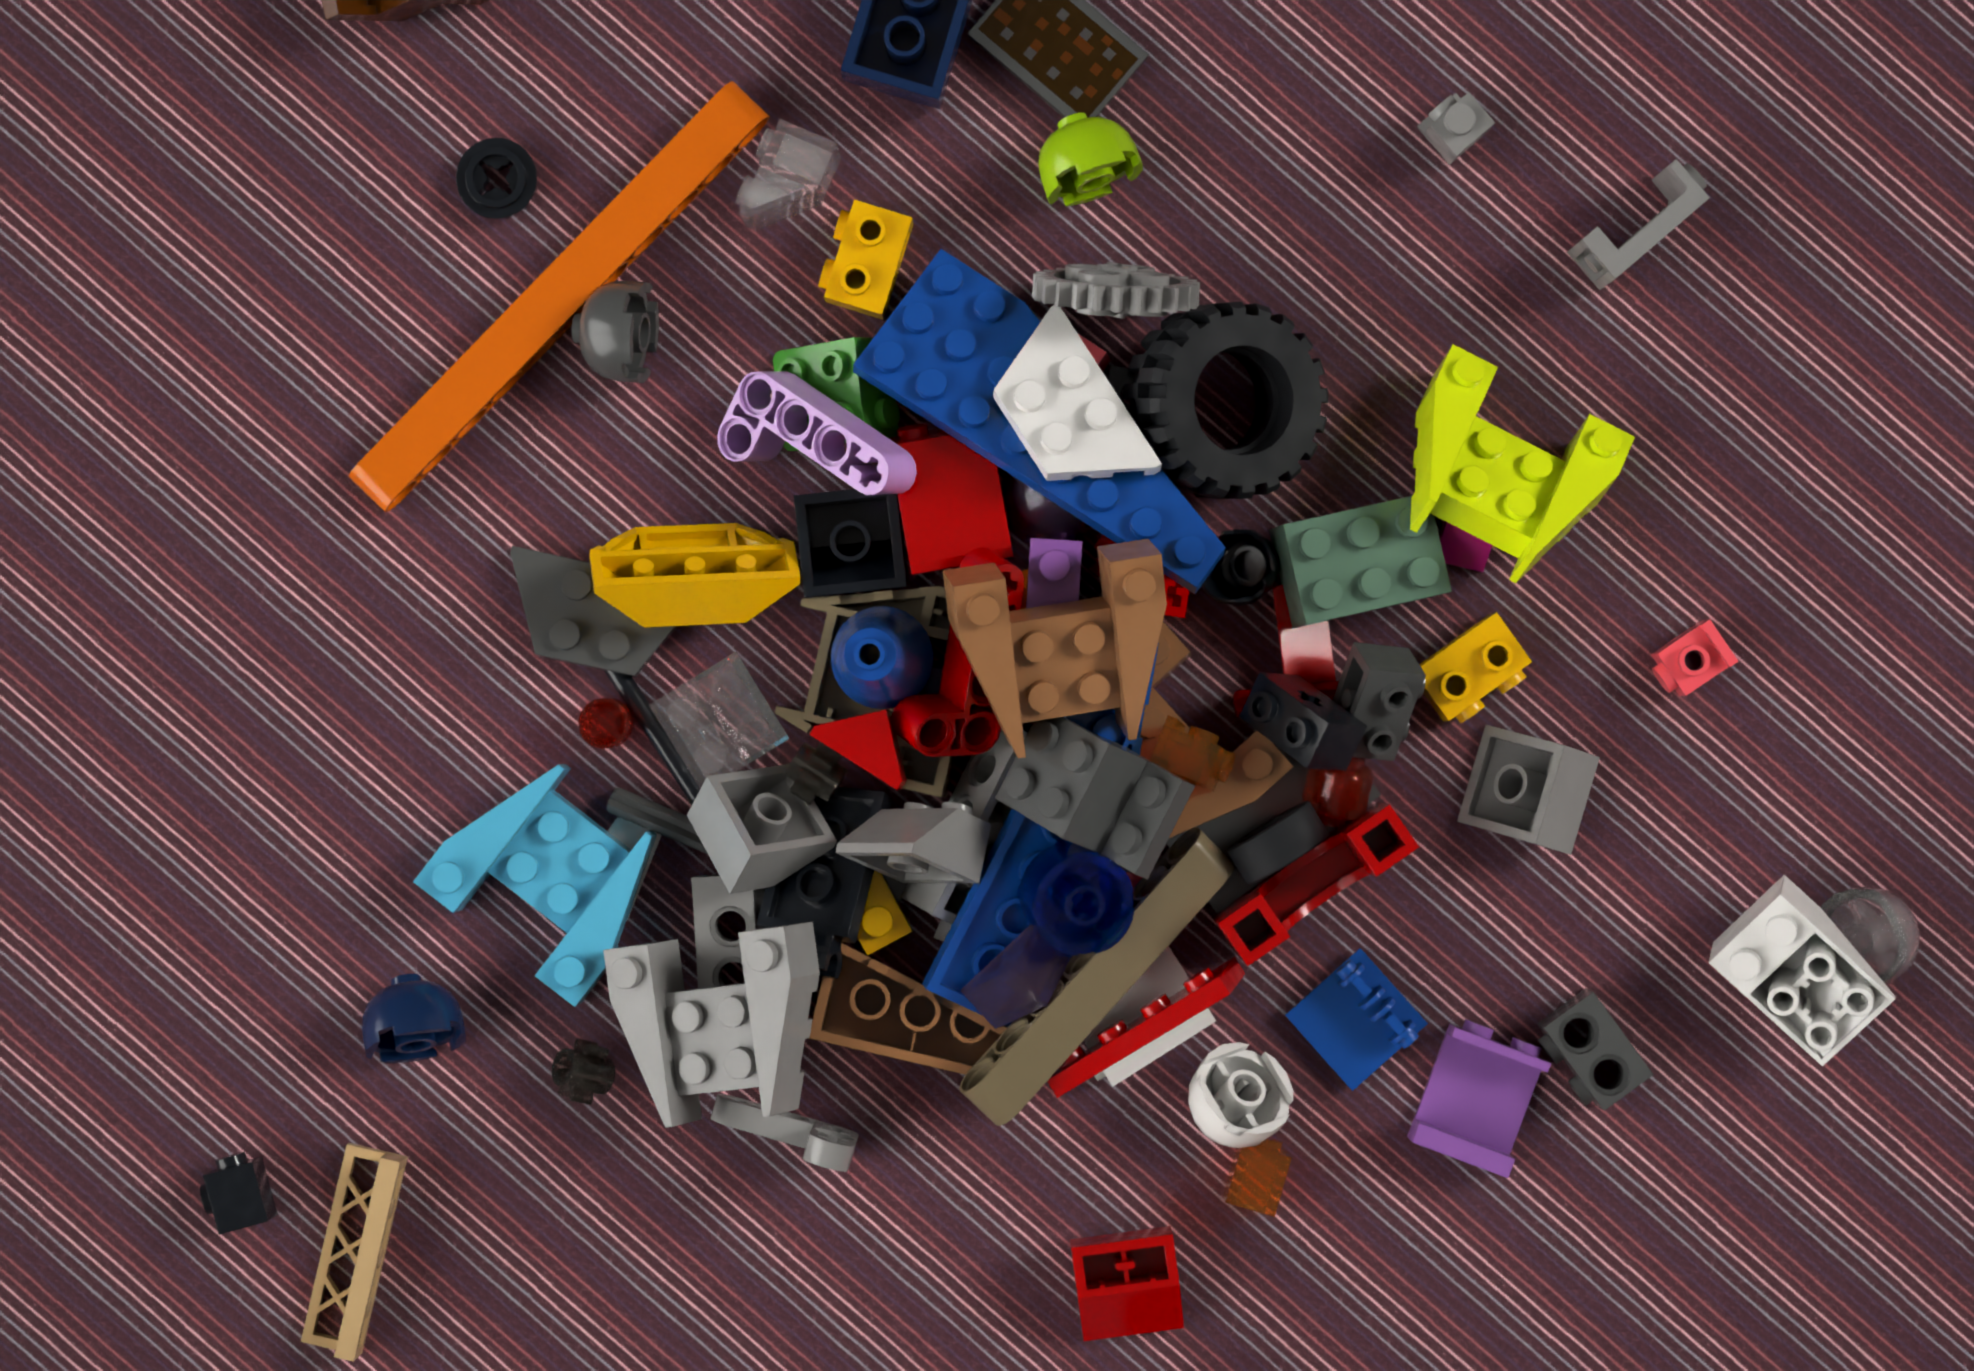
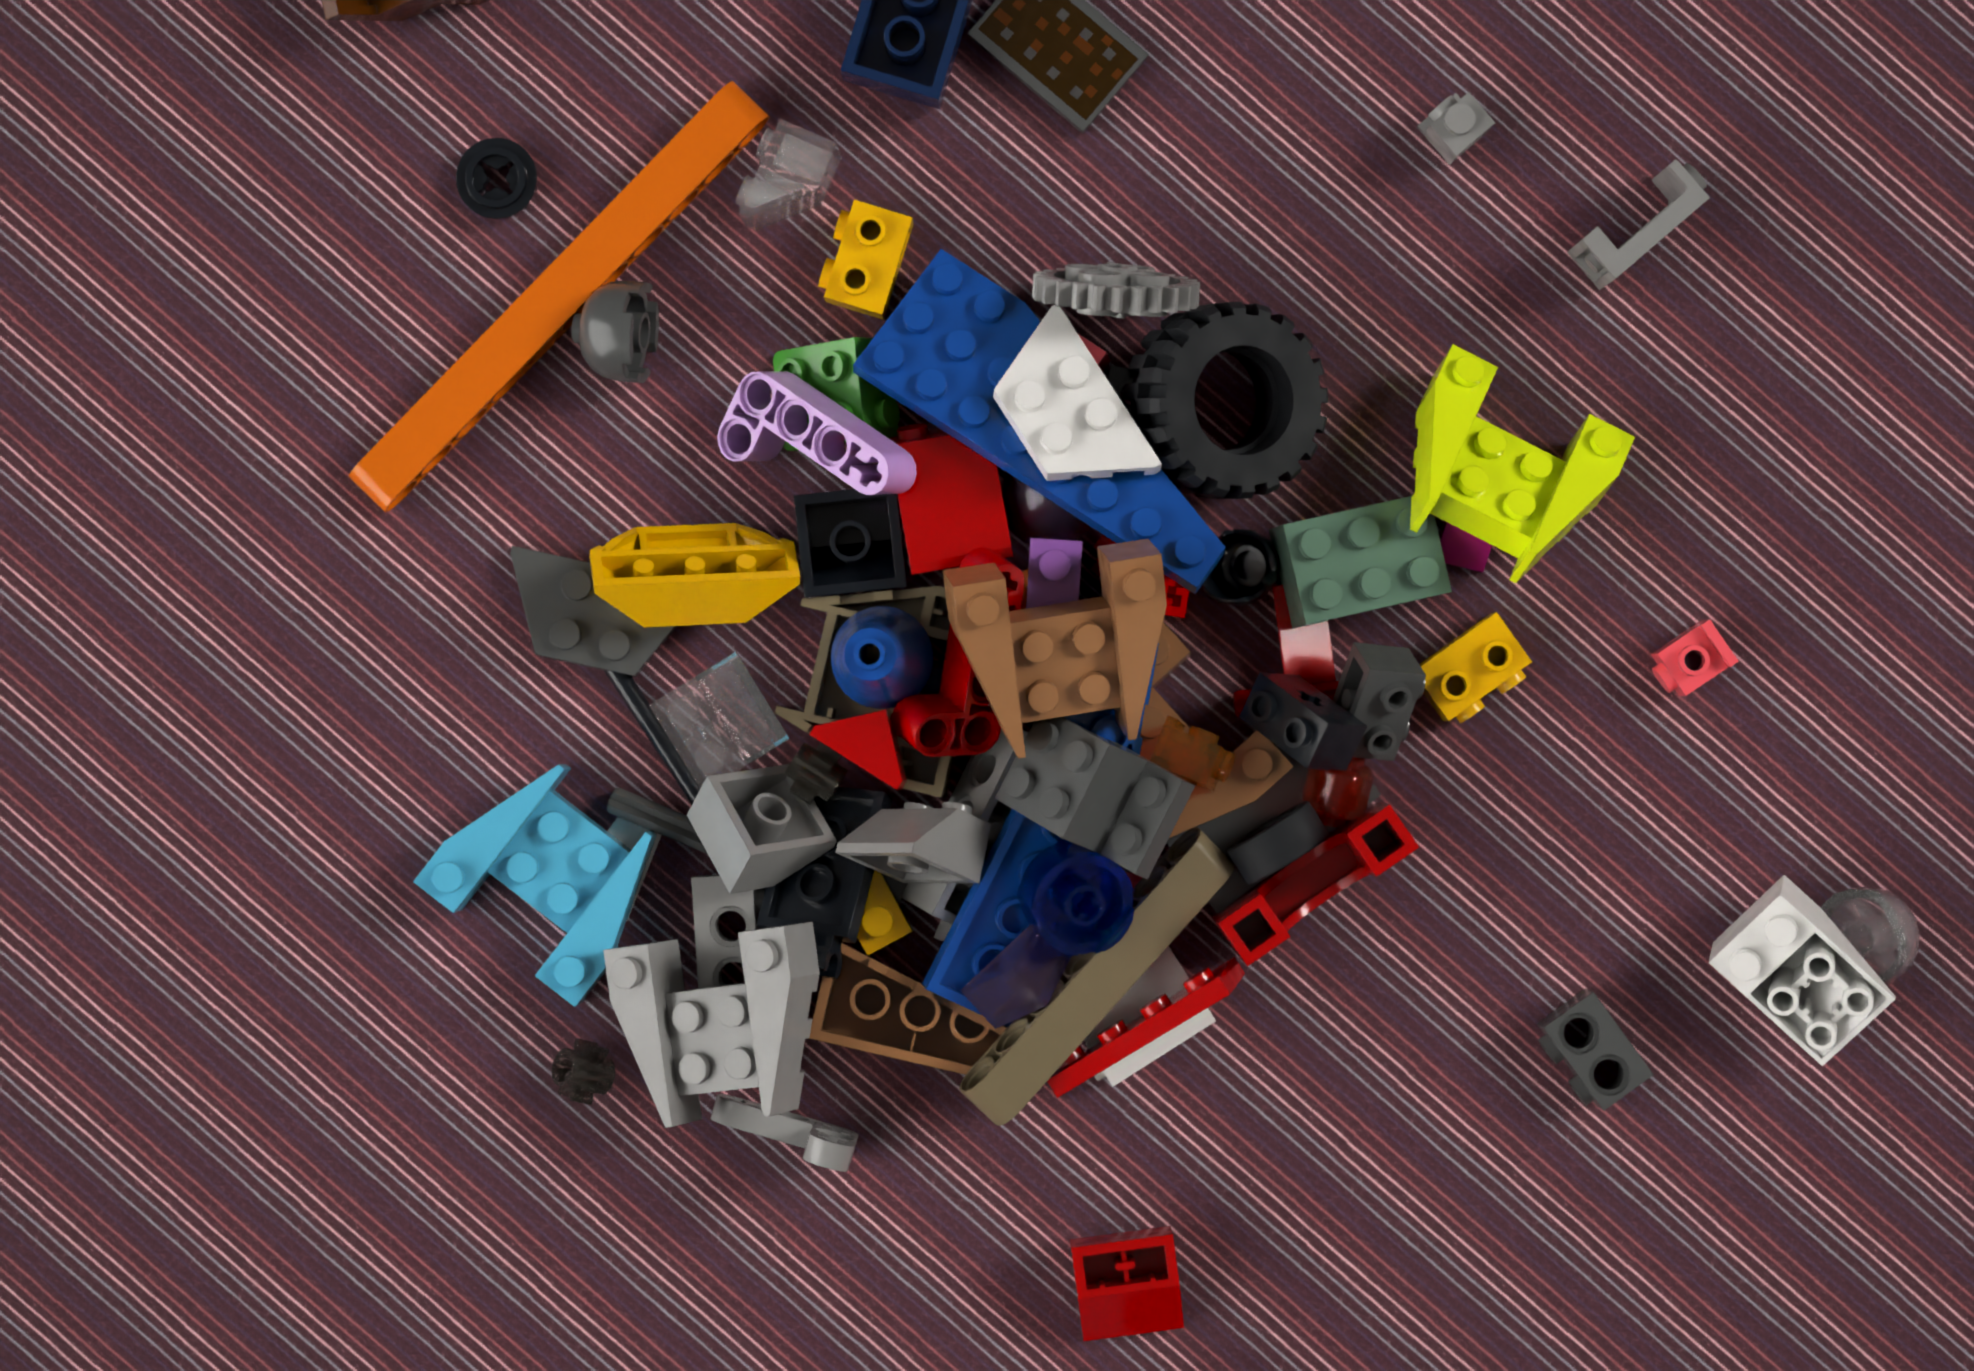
(238, 1193): black brick -> none
(367, 1260): tan fence -> none
(410, 1020): dark blue cylinder -> none
(599, 727): clear red wheel -> none
(1085, 158): lime cylinder -> none
(1239, 1096): white cylinder -> none
(1258, 1177): clear orange brick -> none
(1356, 1019): blue hinge -> none
(1477, 1097): medium lavender panel -> none
(1528, 789): light grey slope -> none

